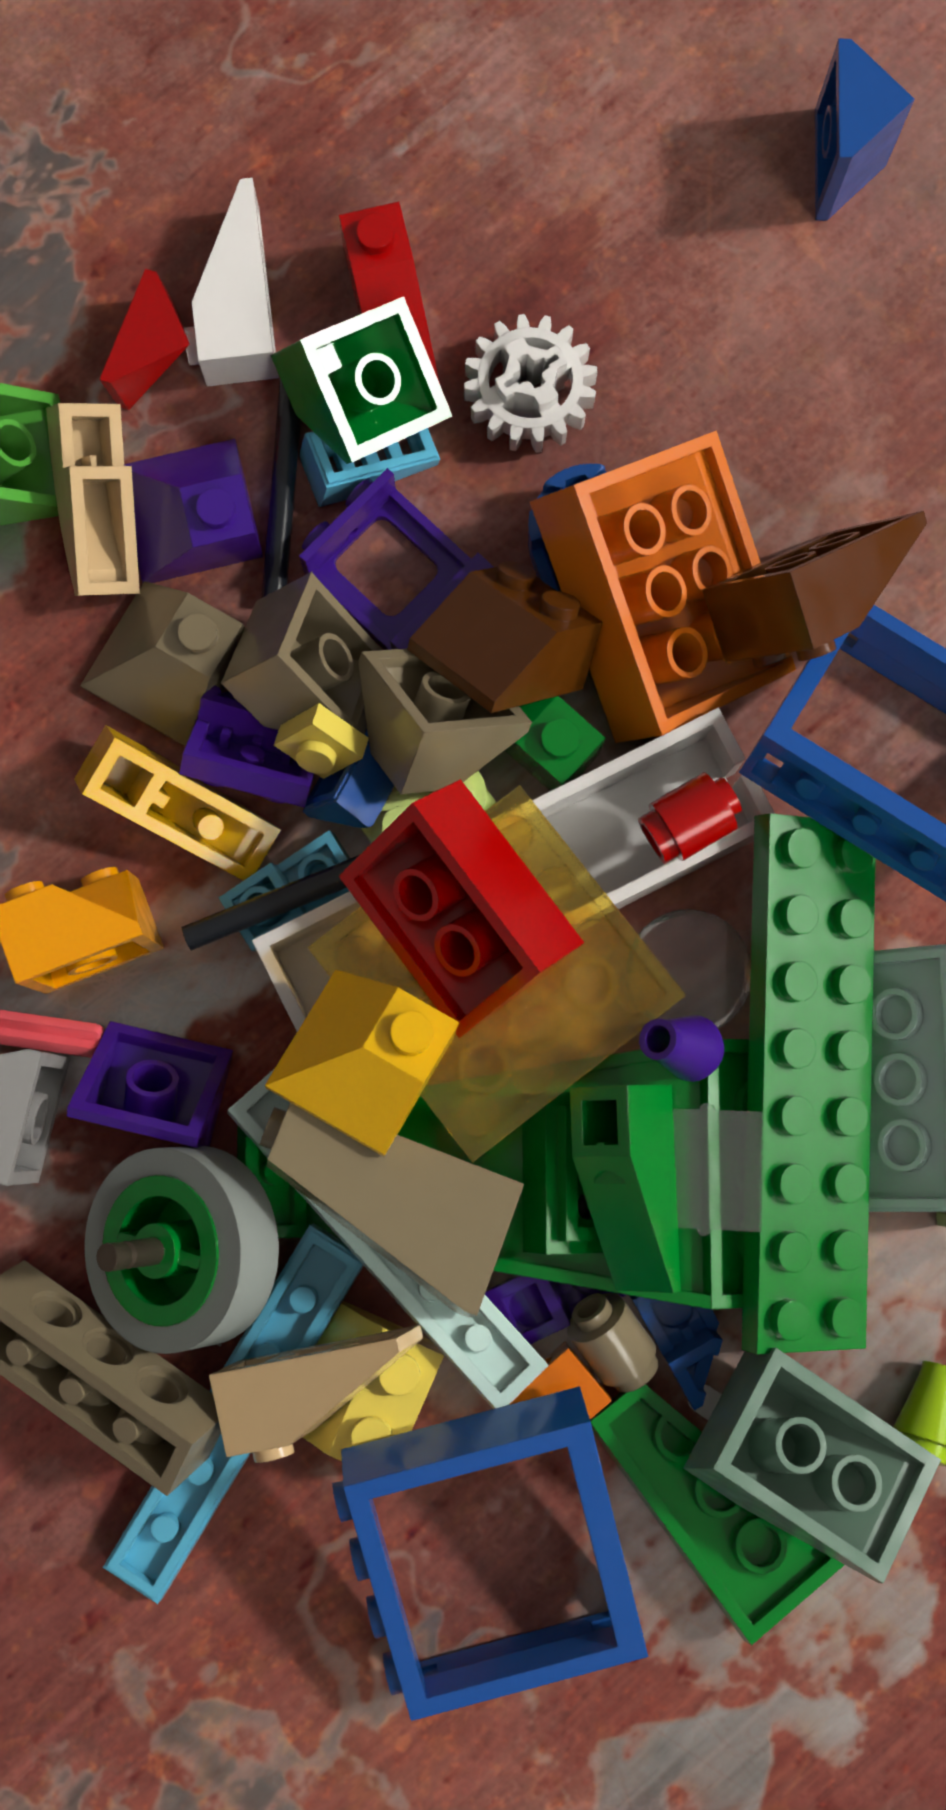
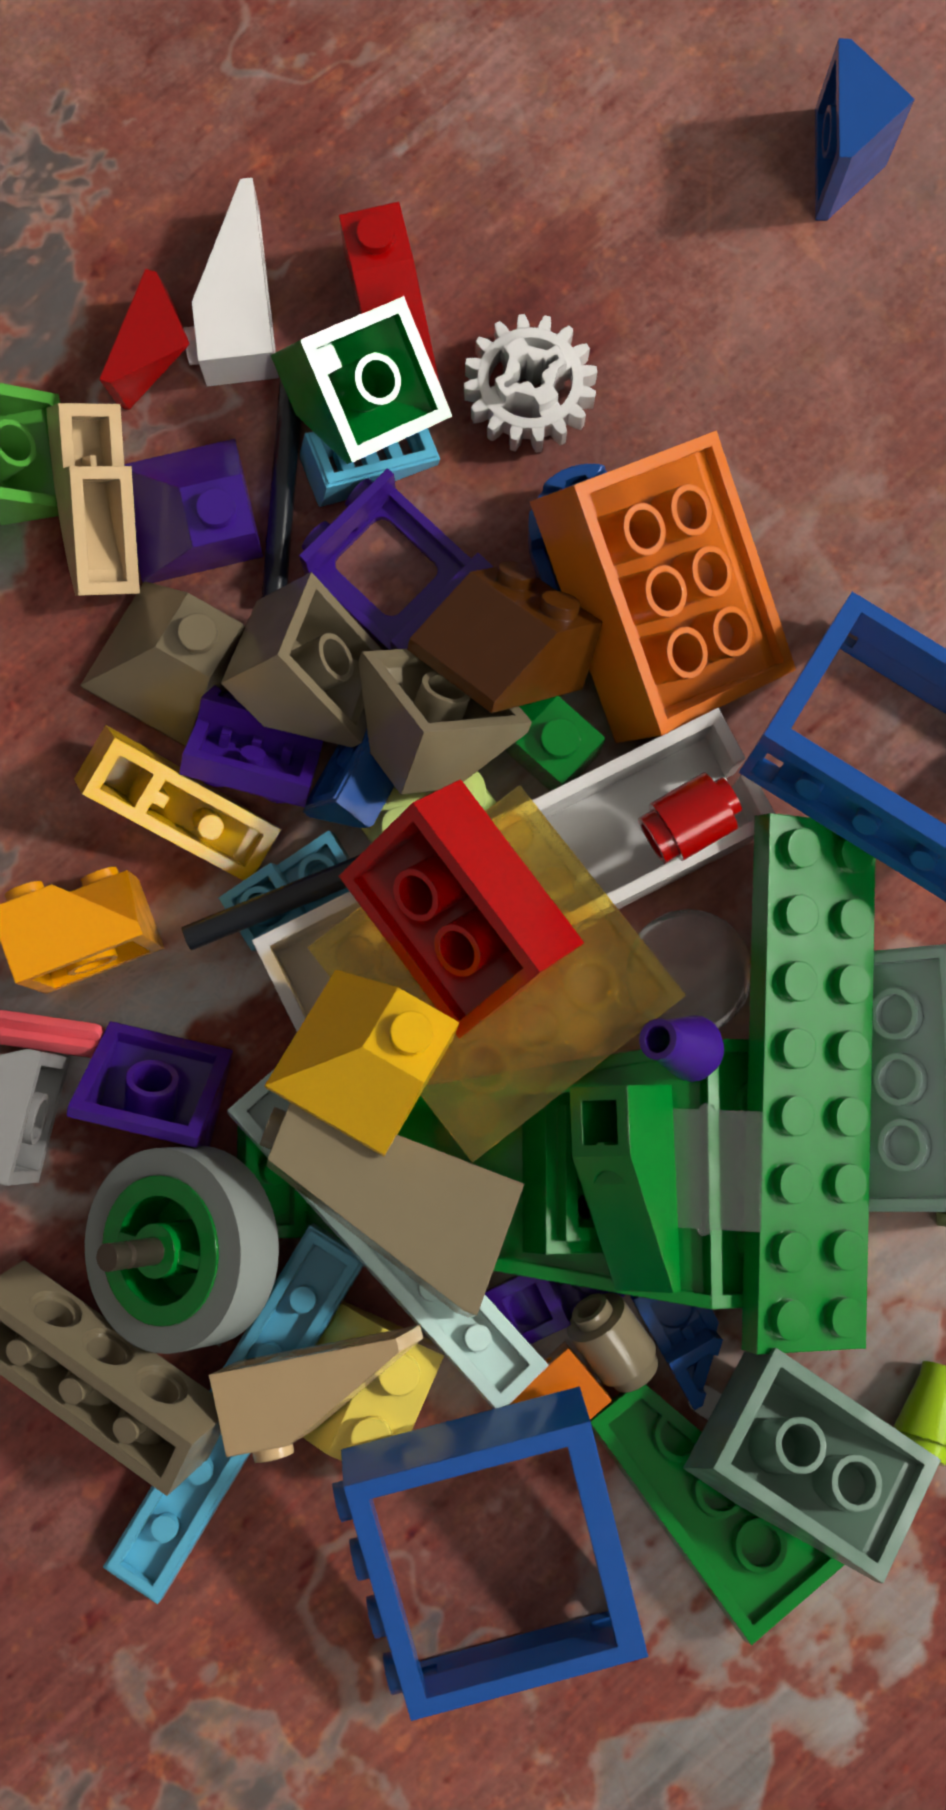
(321, 741): light yellow plate -> none
(809, 592): reddish brown slope -> none

